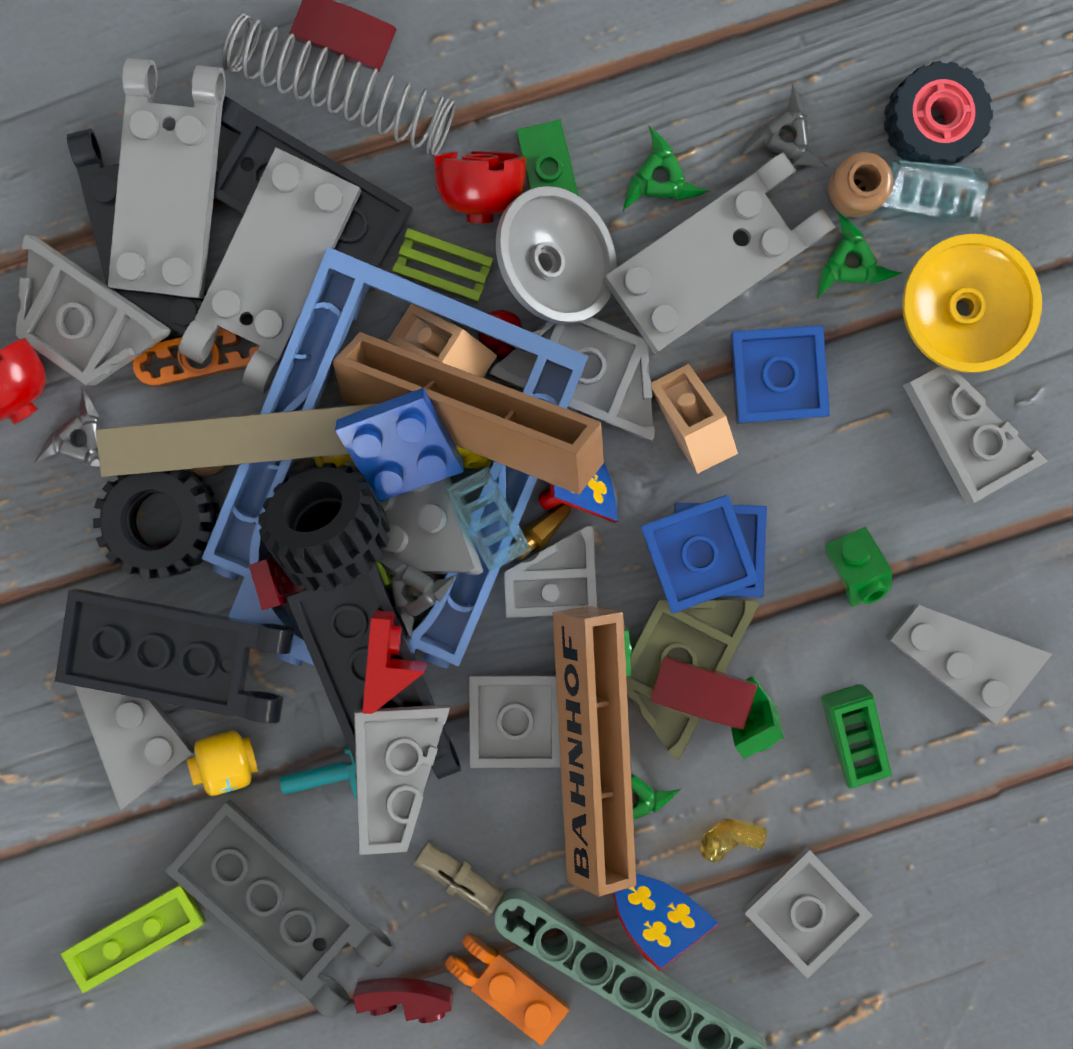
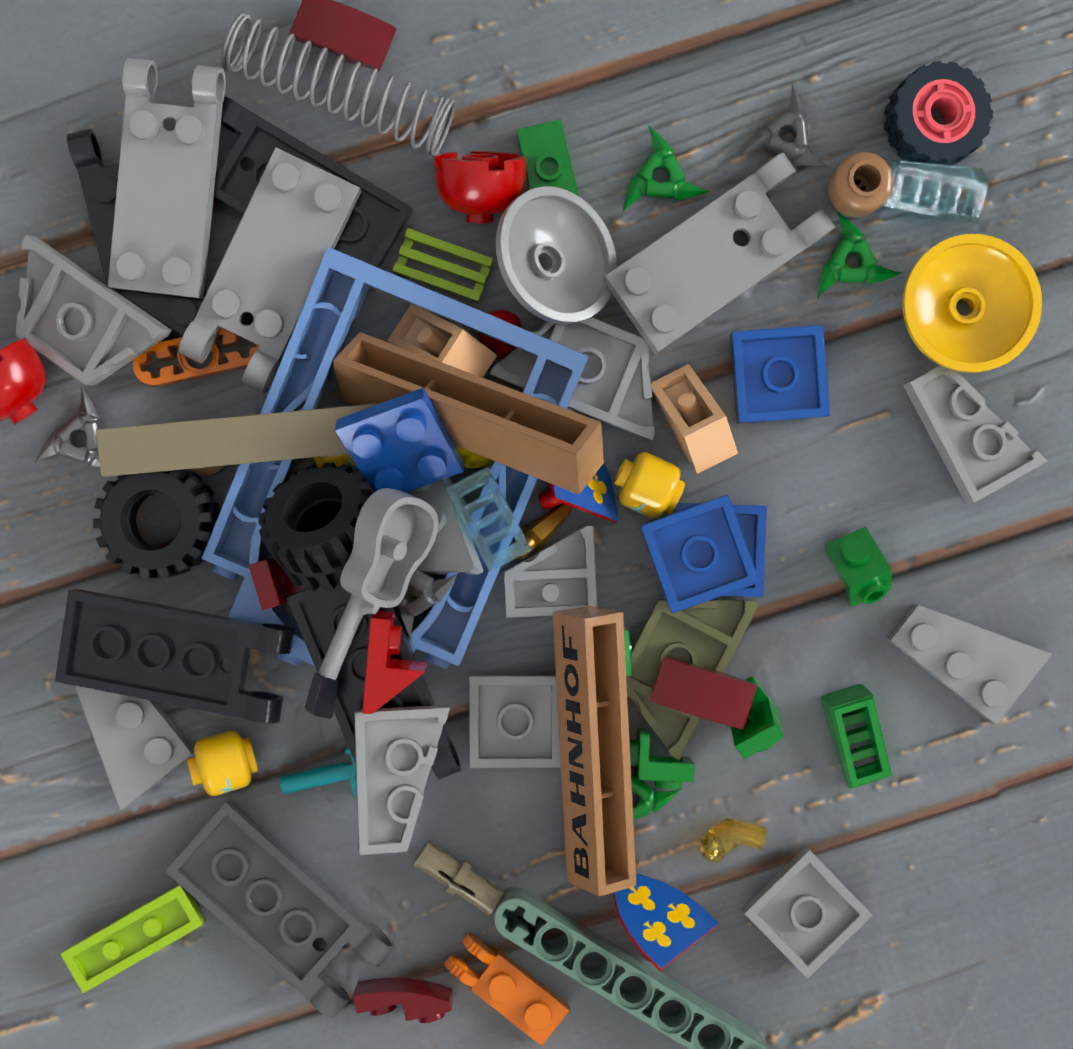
(388, 546): none -> light grey piece
(649, 485): none -> yellow head
(664, 770): none -> green bracket

